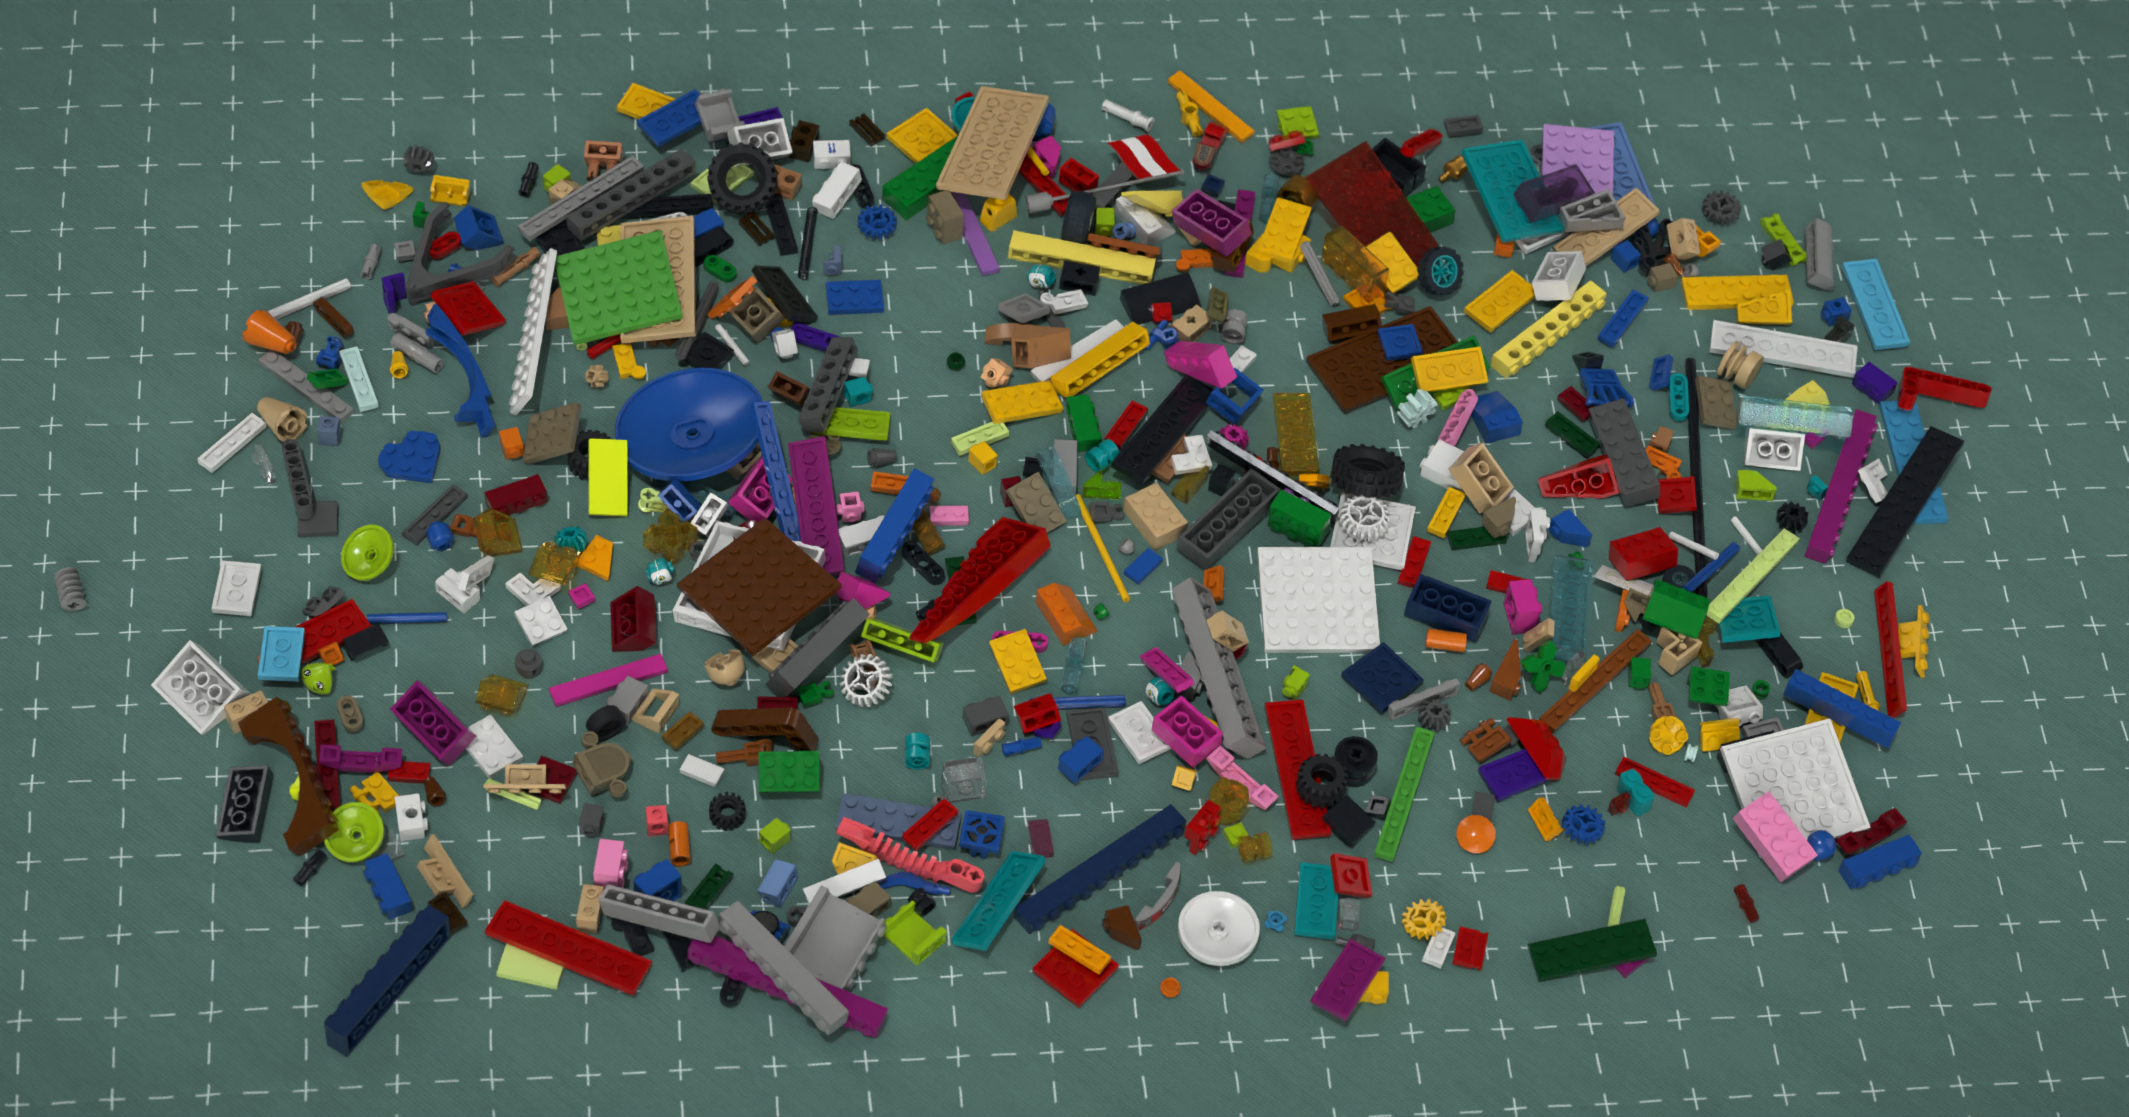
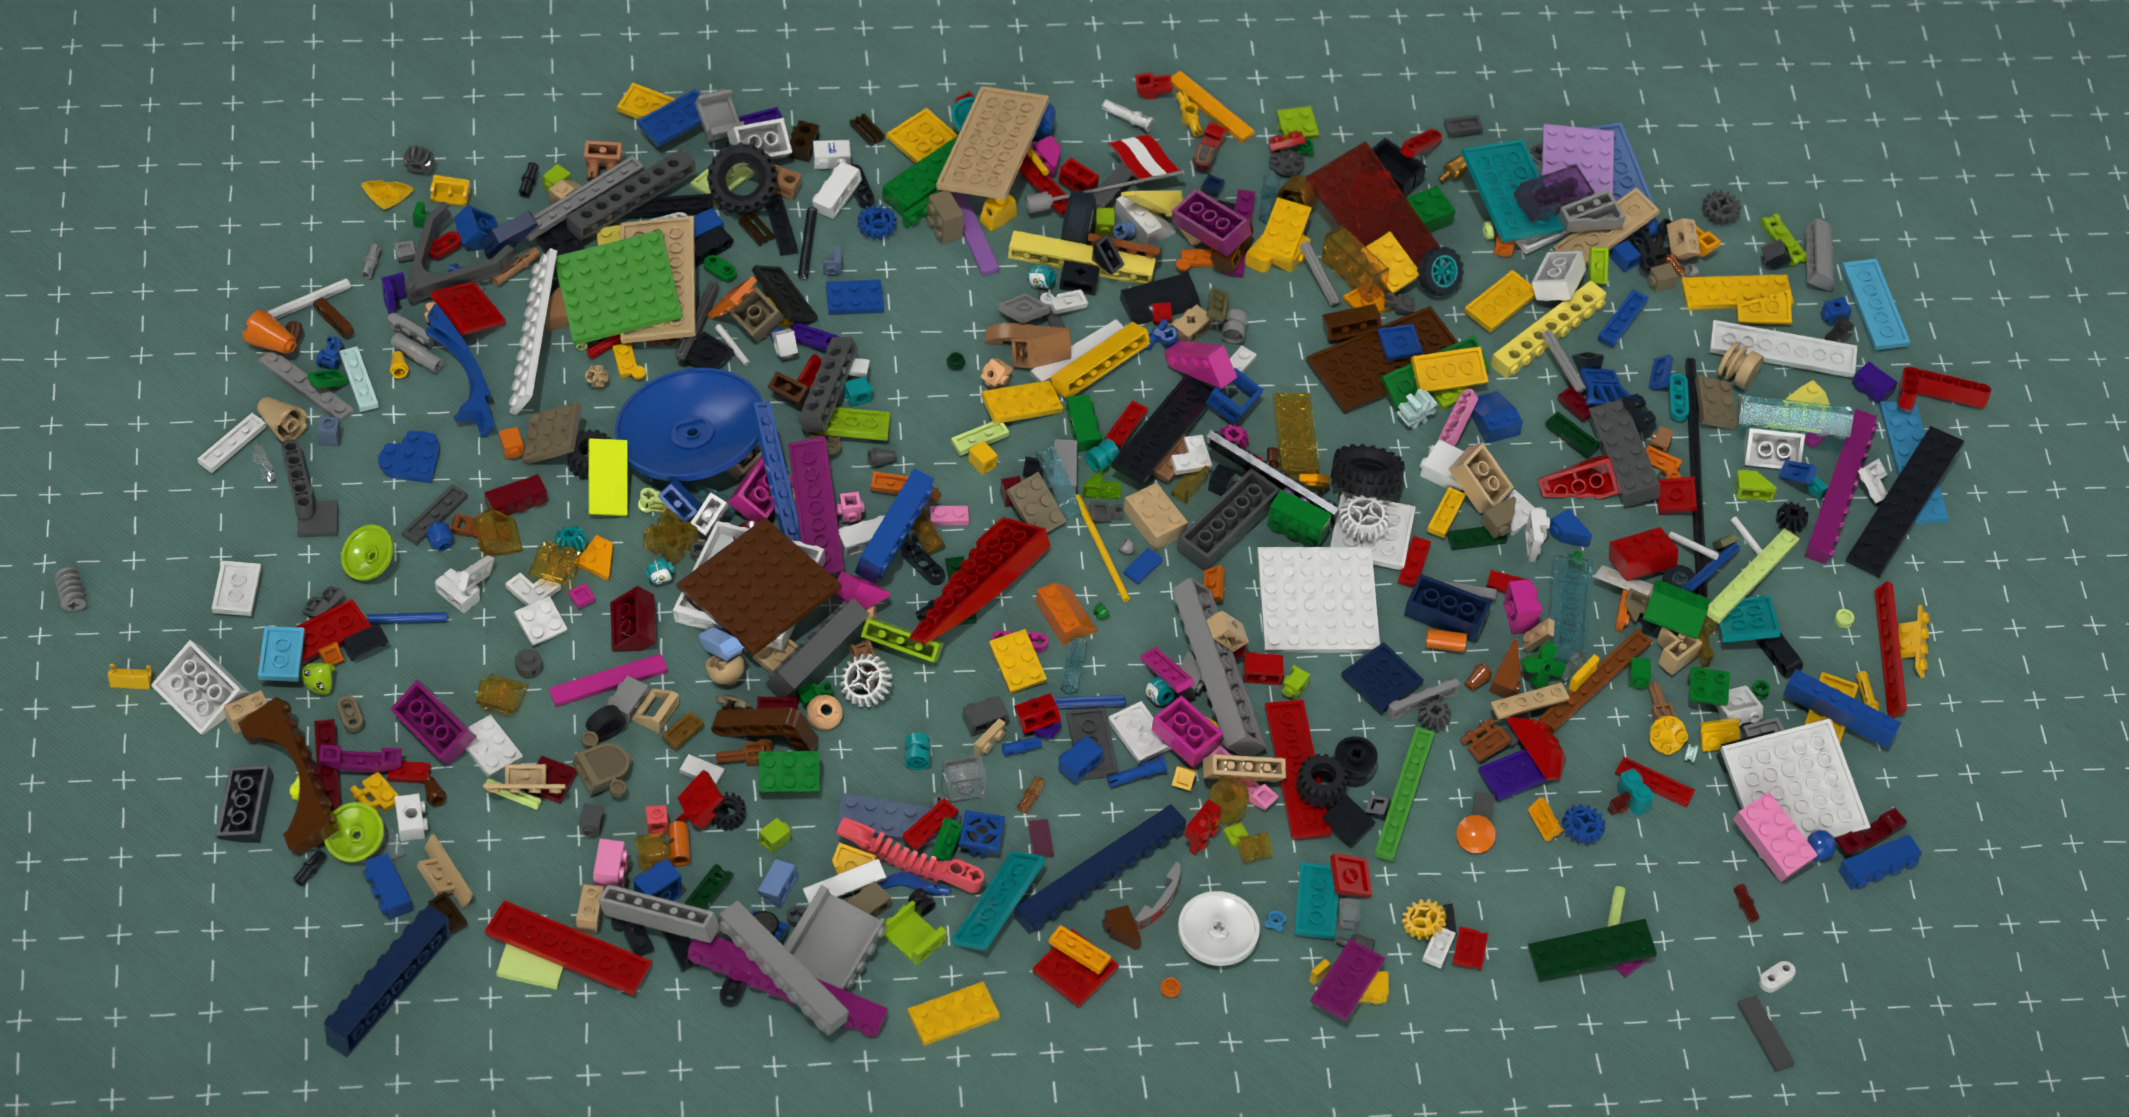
(130, 678): none -> yellow hinge
(509, 233): none -> dark blue slope
(651, 850): none -> clear yellow brick
(700, 800): none -> red plate
(720, 644): none -> light blue piece
(732, 702): none -> dark tan dish
(809, 372): none -> red plate
(821, 721): none -> light nougat piece
(917, 212): none -> green plate
(946, 839): none -> green plate
(953, 1013): none -> yellow plate
(1031, 794): none -> clear orange axle
(1106, 255): none -> black slope
(1146, 770): none -> blue pin
(1149, 86): none -> red brick
(1244, 768): none -> tan brick
(1263, 668): none -> red brick
(1319, 972): none -> yellow tile
(1450, 921): none -> black piece
(1487, 593): none -> light grey beam
(1488, 230): none -> yellowish green tile
(1529, 701): none -> tan bracket
(1563, 361): none -> light grey axle
(1598, 265): none -> lime plate
(1636, 407): none -> black plate
(1725, 541): none -> olive tile
(1765, 1033): none -> dark grey tile
(1778, 975): none -> white plate
(1797, 472): none -> blue plate

